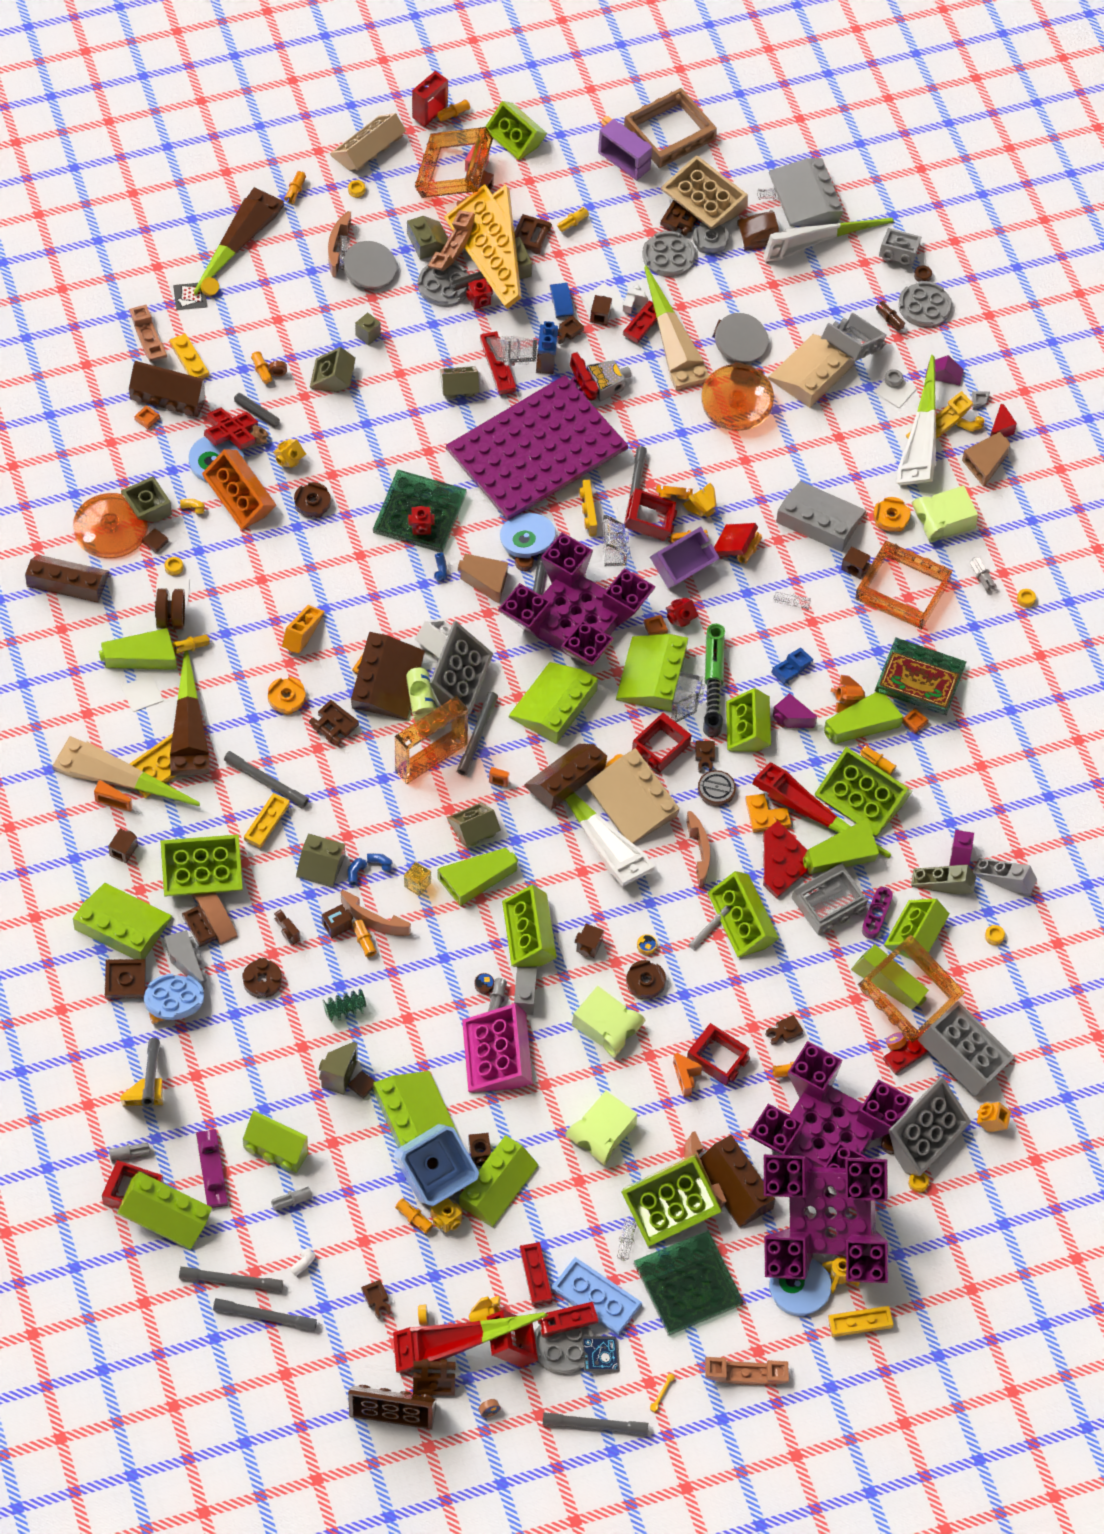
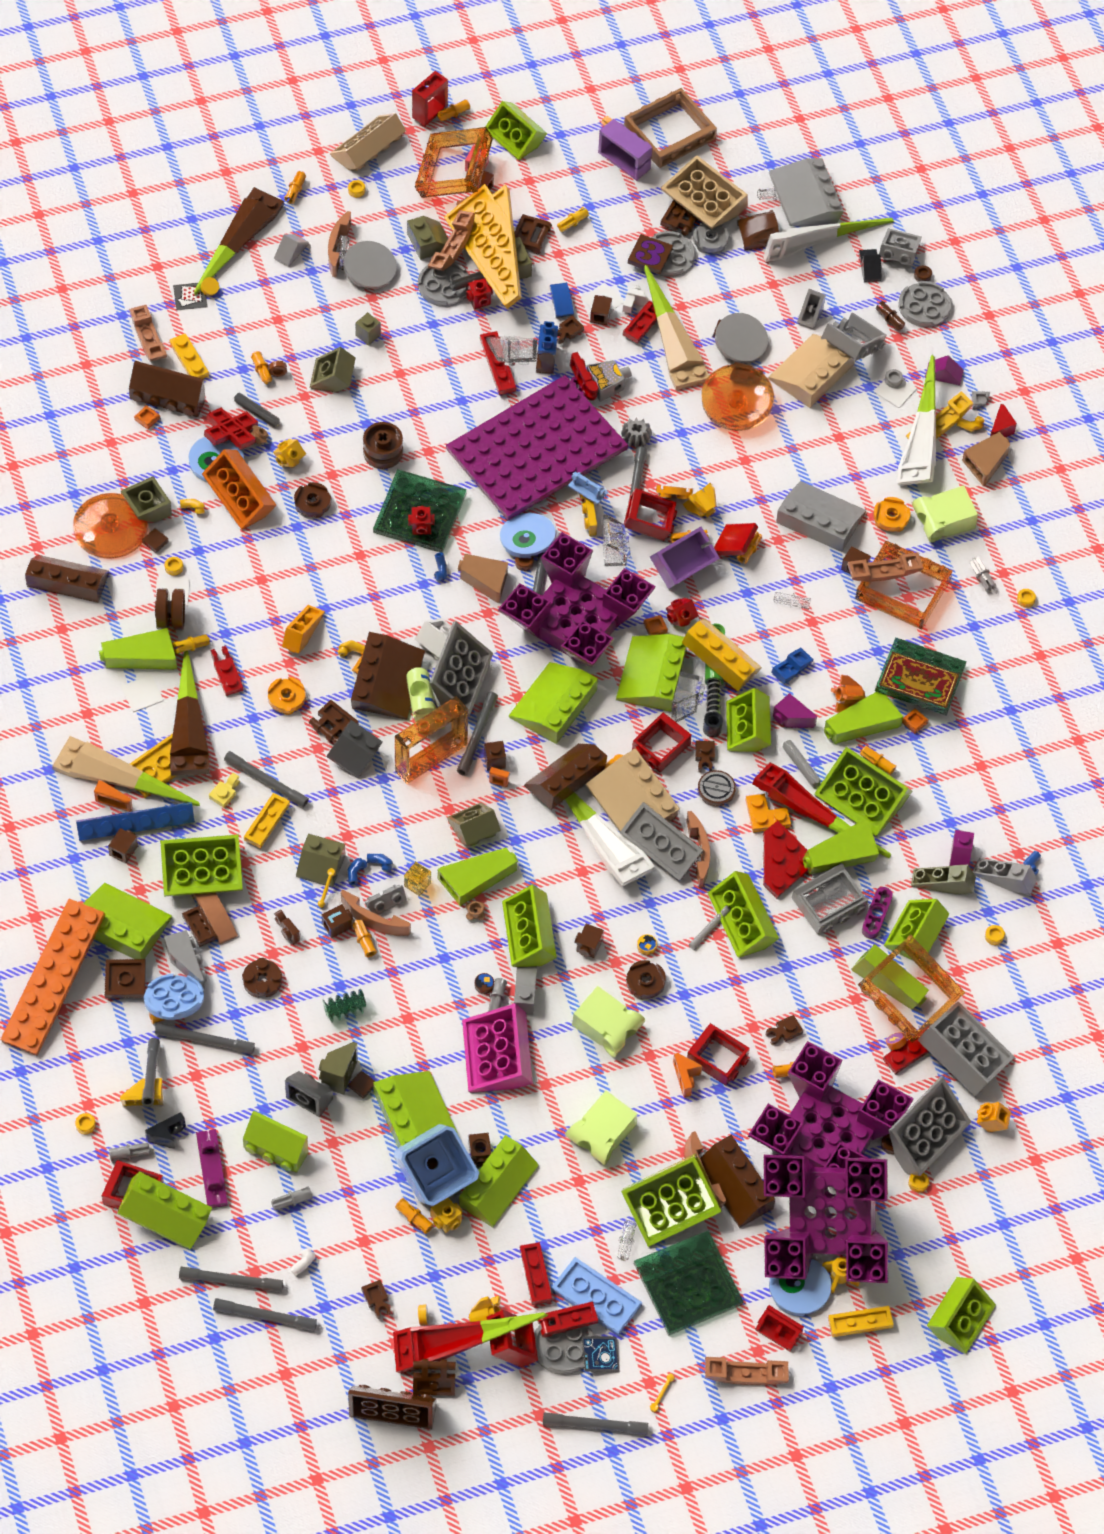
(52, 977): none -> orange plate
(85, 1123): none -> yellow tile
(135, 821): none -> blue plate
(161, 1132): none -> black slope
(174, 1032): none -> dark grey piece
(225, 792): none -> light yellow plate
(227, 672): none -> red hinge
(290, 248): none -> light grey slope
(308, 1093): none -> dark grey slope
(331, 872): none -> yellow hinge
(349, 646): none -> yellow arm
(354, 749): none -> dark grey slope
(383, 445): none -> reddish brown wheel
(389, 899): none -> light grey hinge
(459, 381): olive slope -> none
(475, 905): none -> medium nougat plate
(489, 1408): nougat tile -> none
(495, 755): none -> reddish brown brick
(587, 488): none -> light blue hinge
(636, 432): none -> light grey gear
(650, 253): none -> reddish brown tile
(661, 841): none -> light grey plate
(720, 654): none -> yellow slope
(779, 1328): none -> red hinge
(801, 763): none -> light grey axle
(812, 308): none -> light grey slope
(870, 265): none -> black slope
(886, 569): none -> nougat slope
(961, 1314): none -> lime slope
(1031, 860): none -> blue arm

